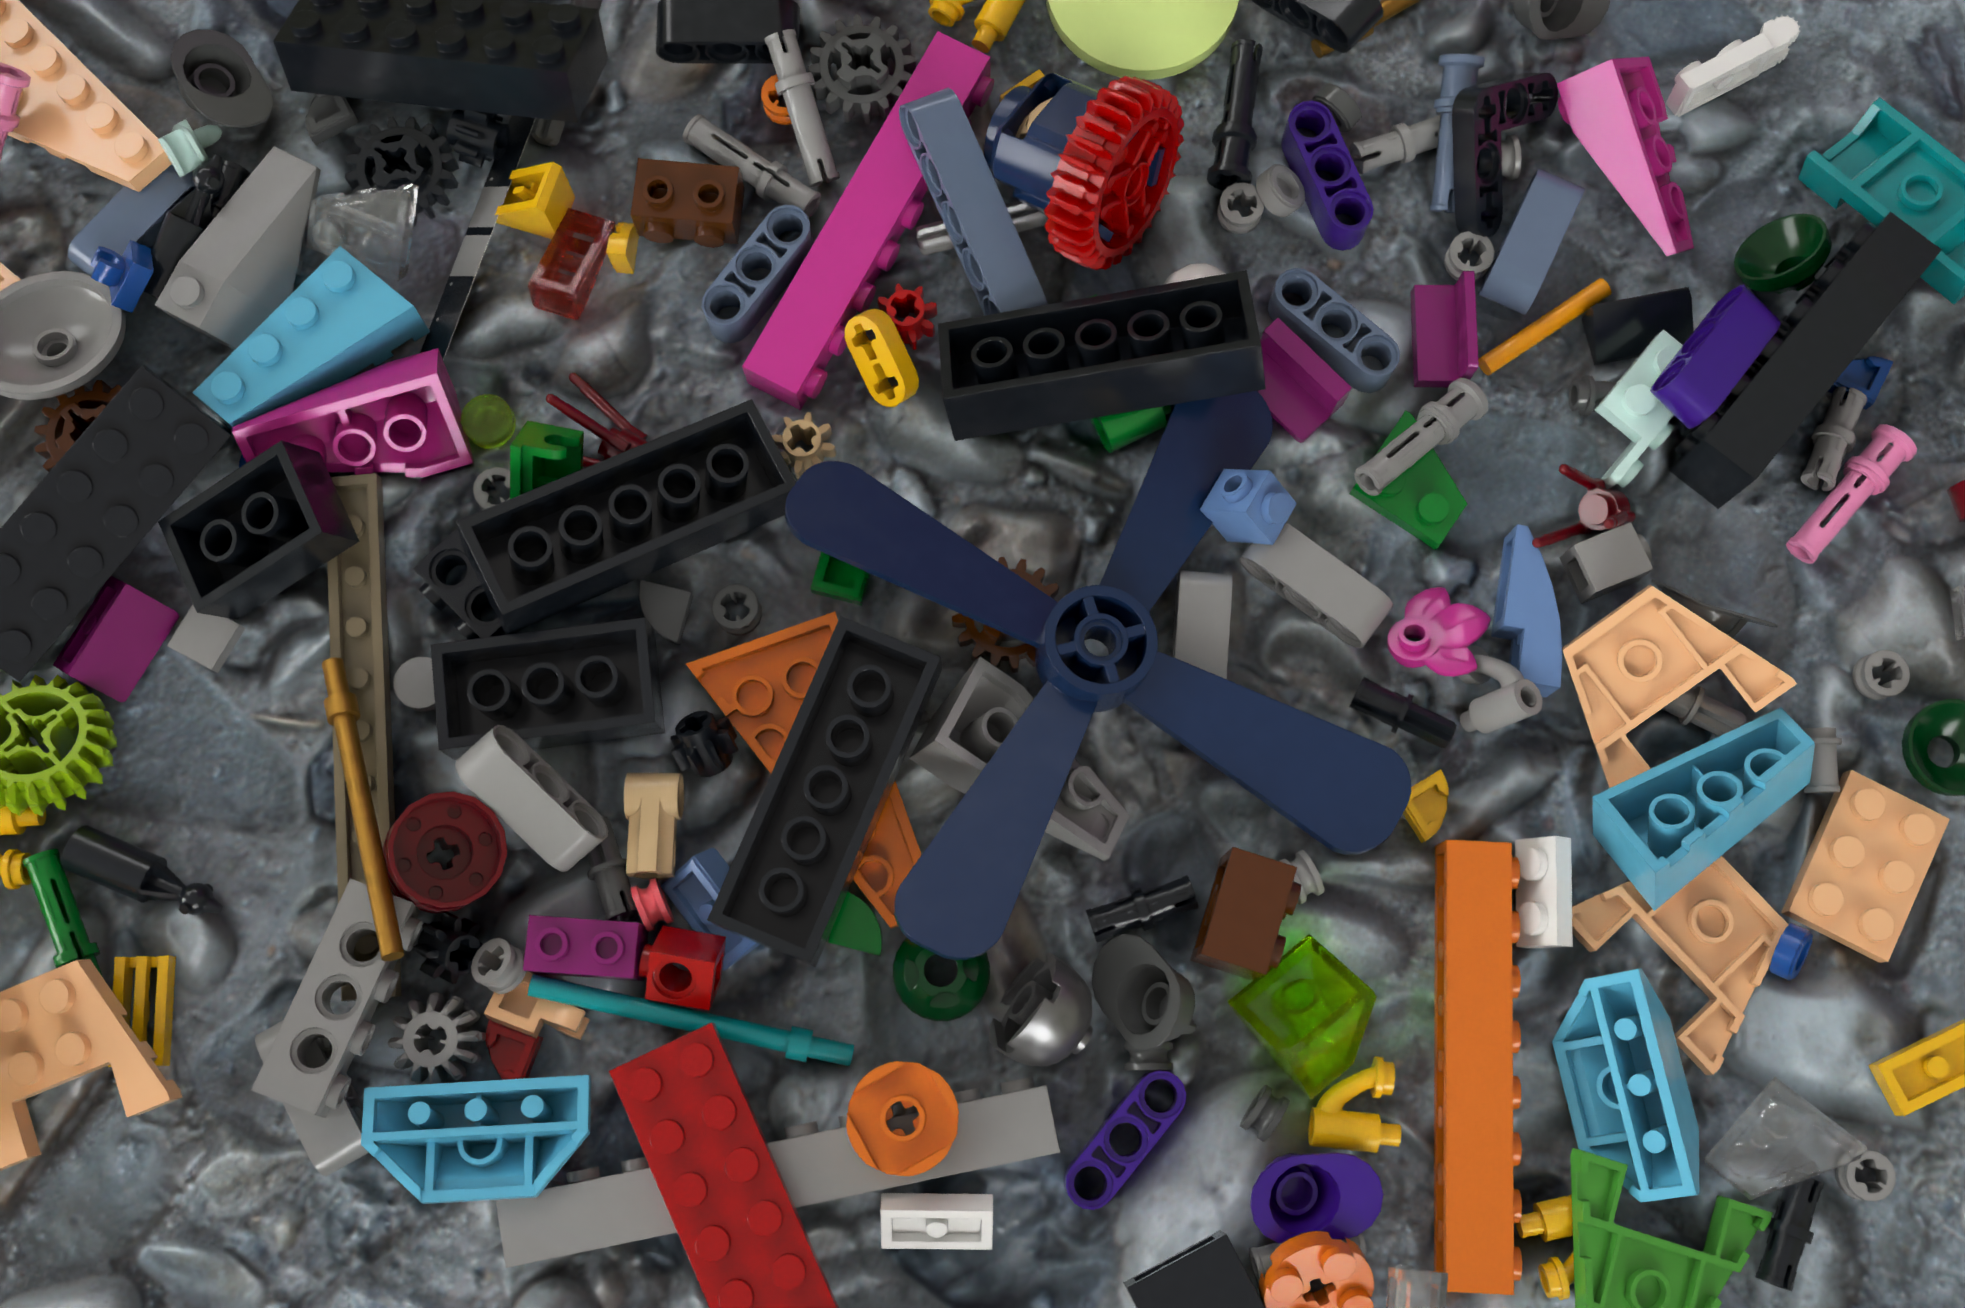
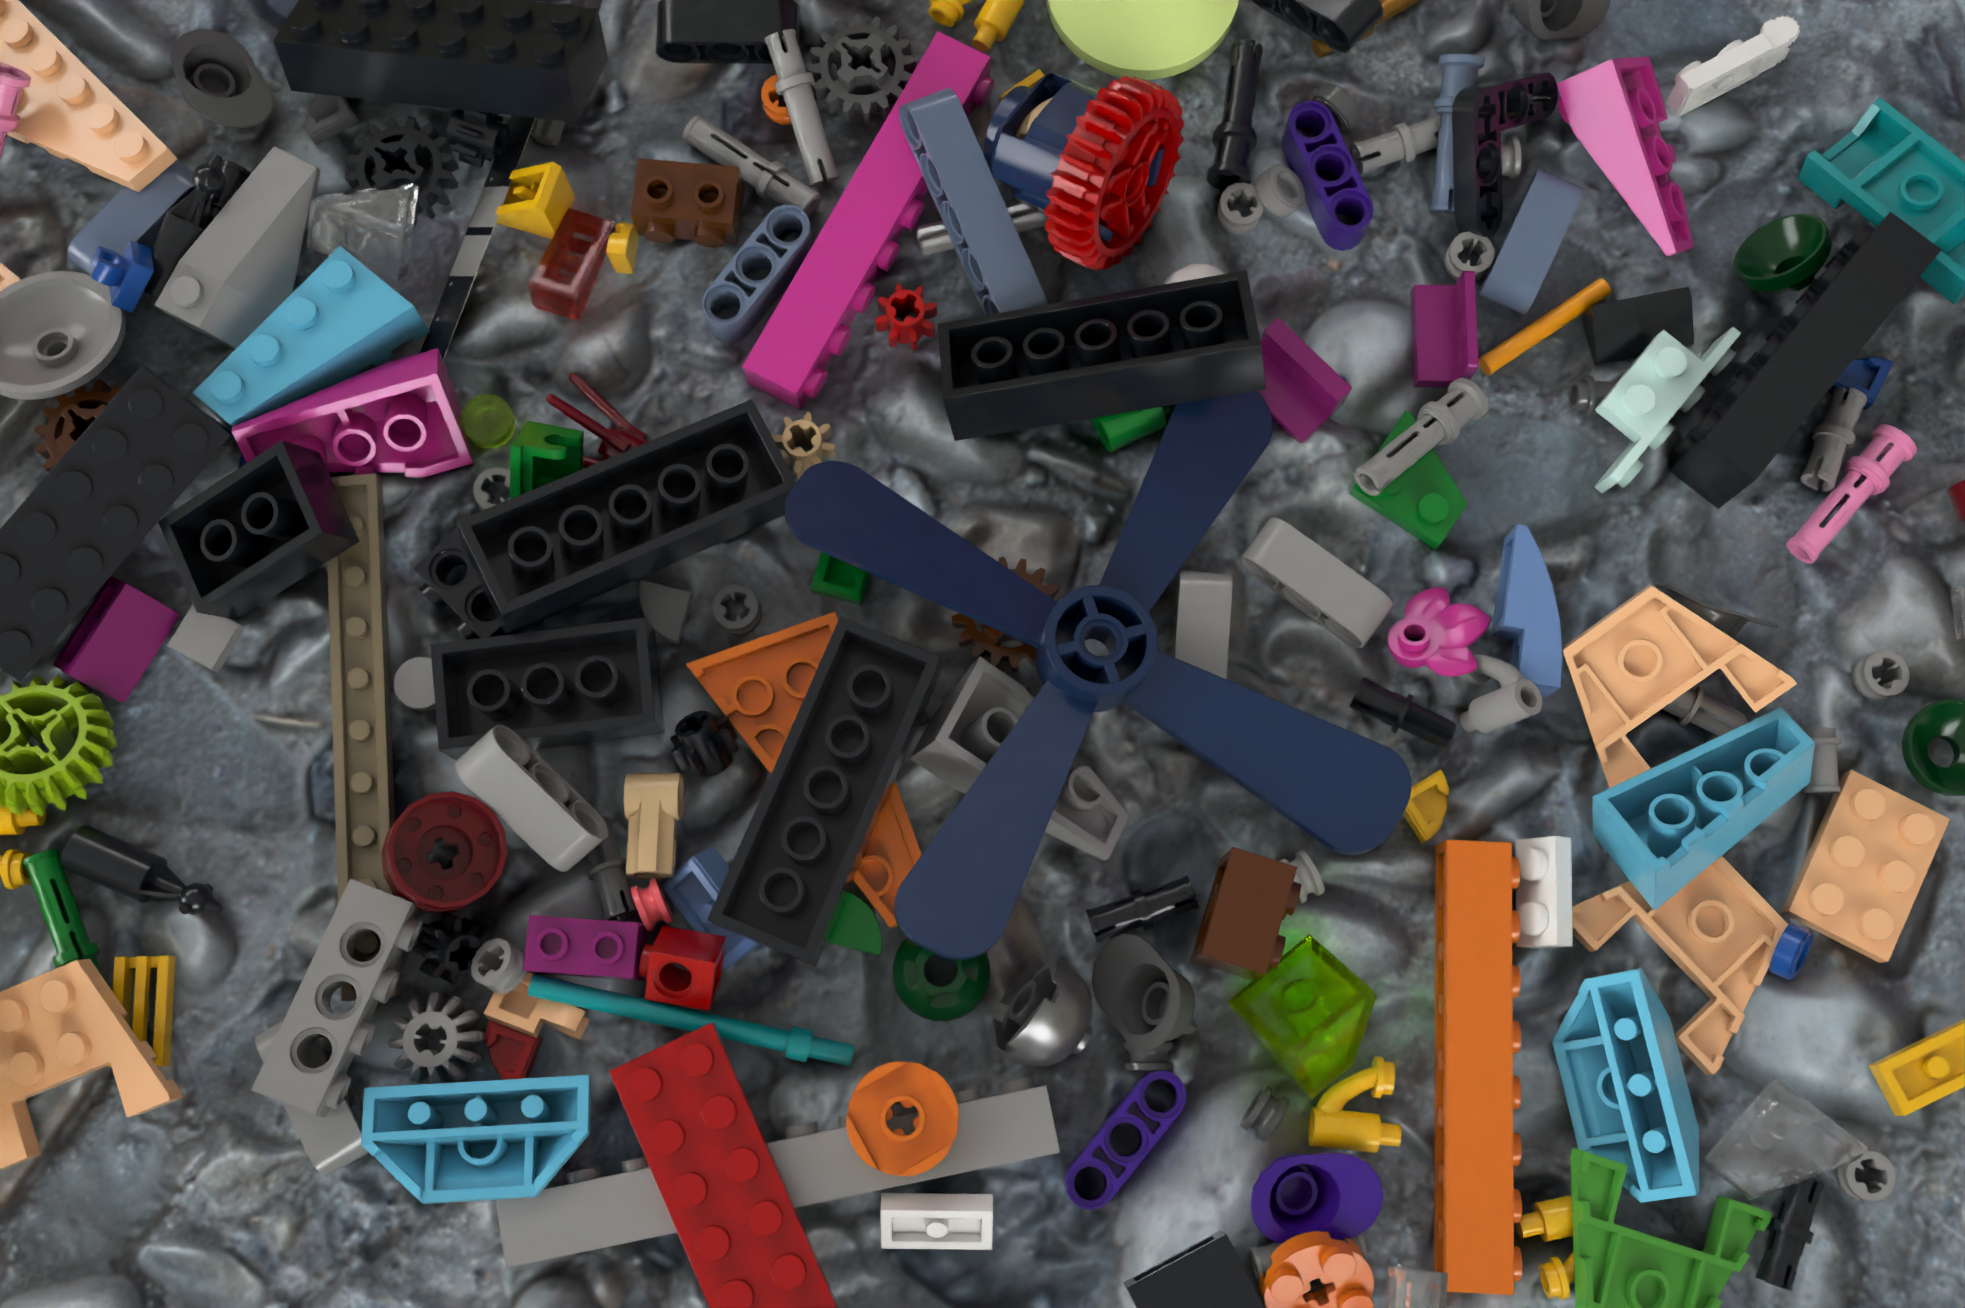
(187, 146): light aqua piece -> none
(342, 713): pearl gold bar -> none
(881, 357): yellow beam -> none
(1248, 506): medium blue brick -> none
(1327, 307): sand blue beam -> none
(1597, 509): dark red plant -> none
(1607, 562): light grey brick -> none
(1715, 356): dark purple beam -> none

